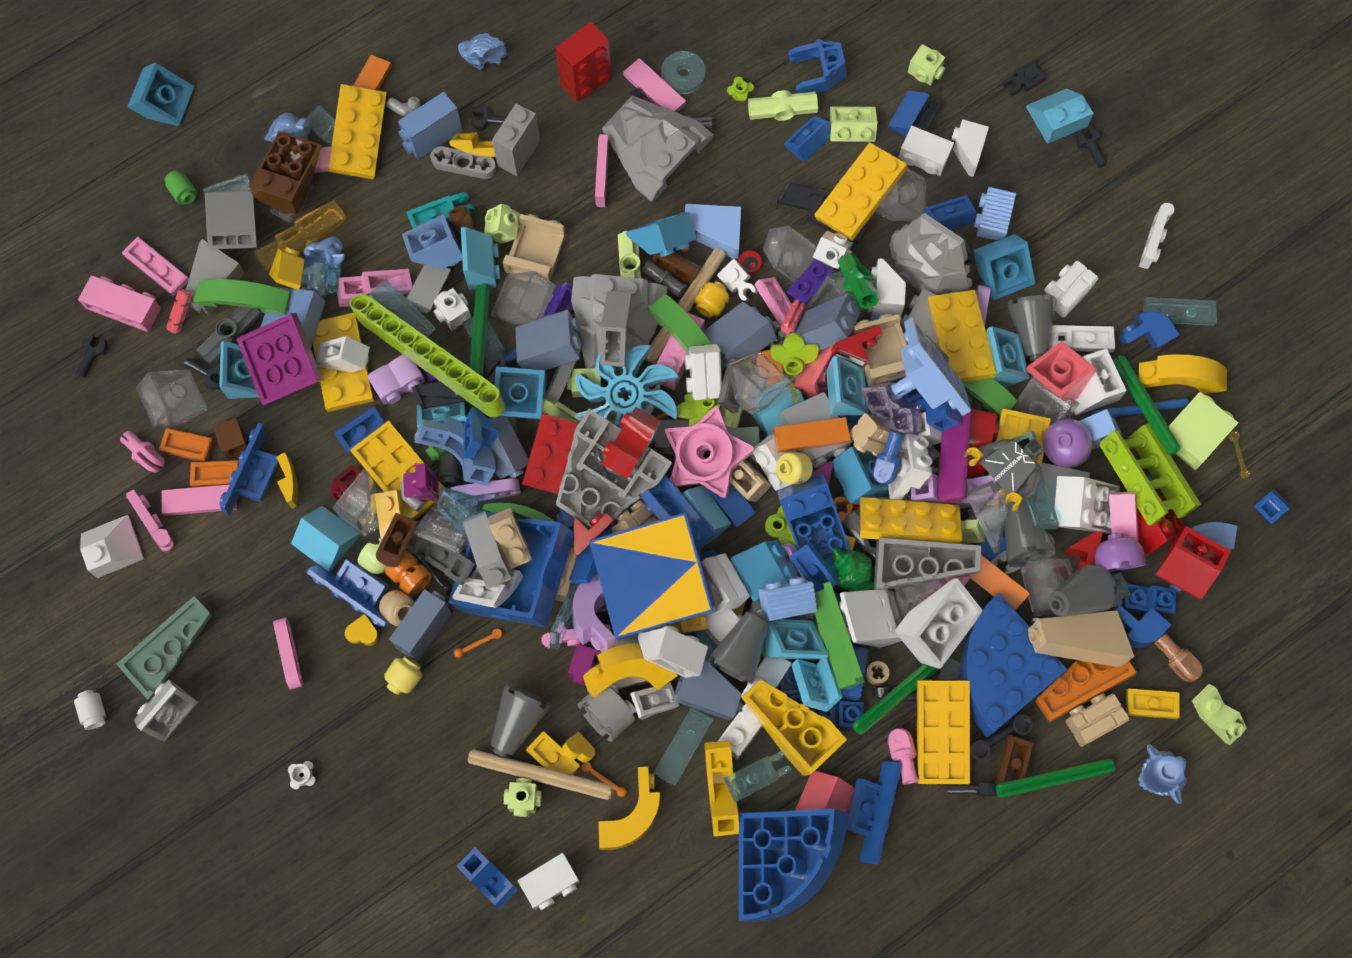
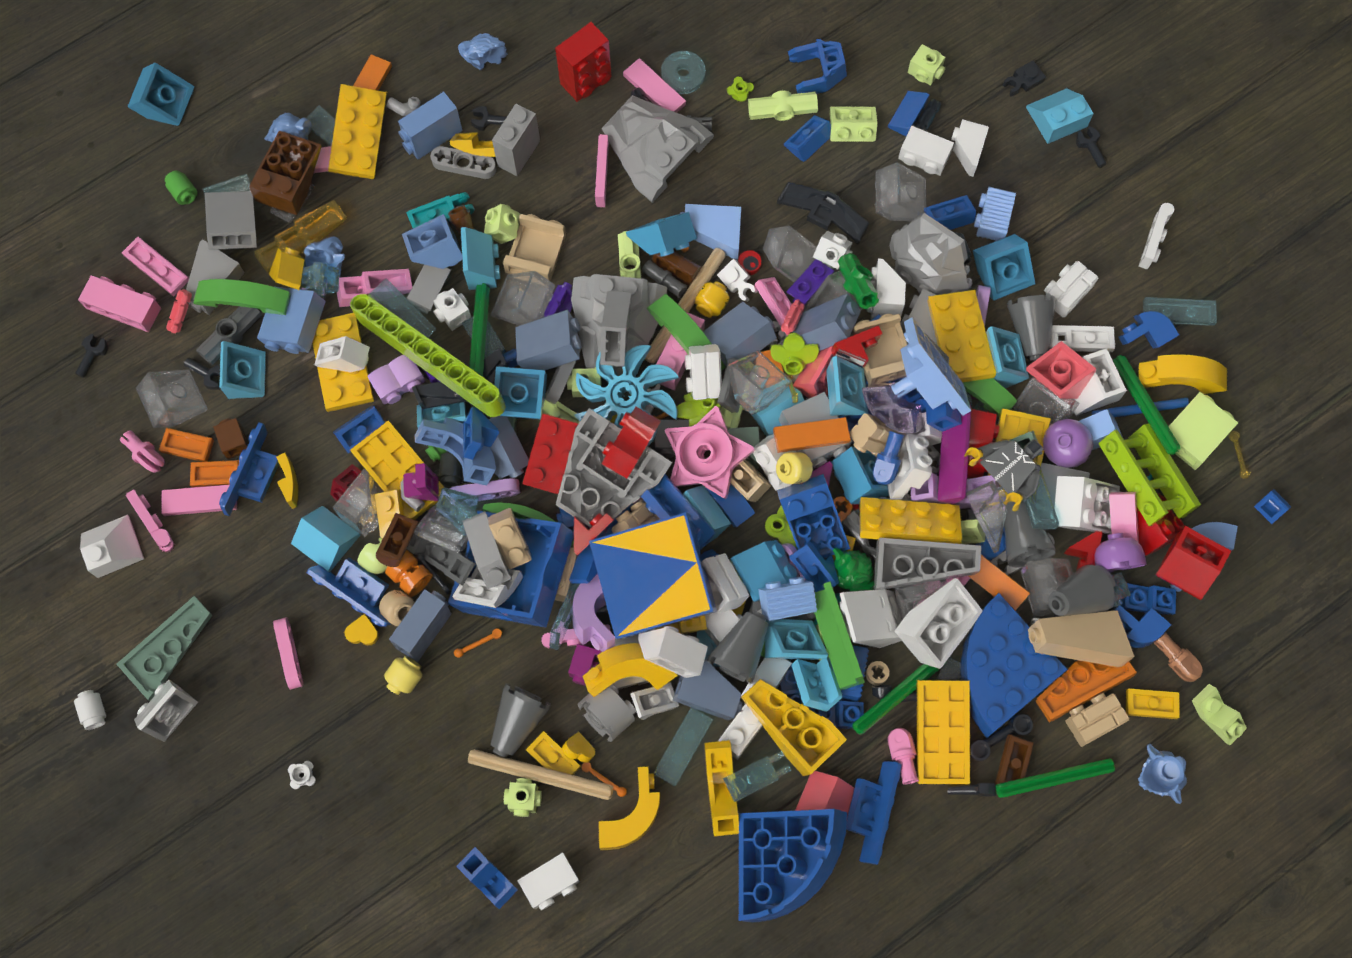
(279, 359): magenta plate -> none
(861, 191): yellow plate -> none

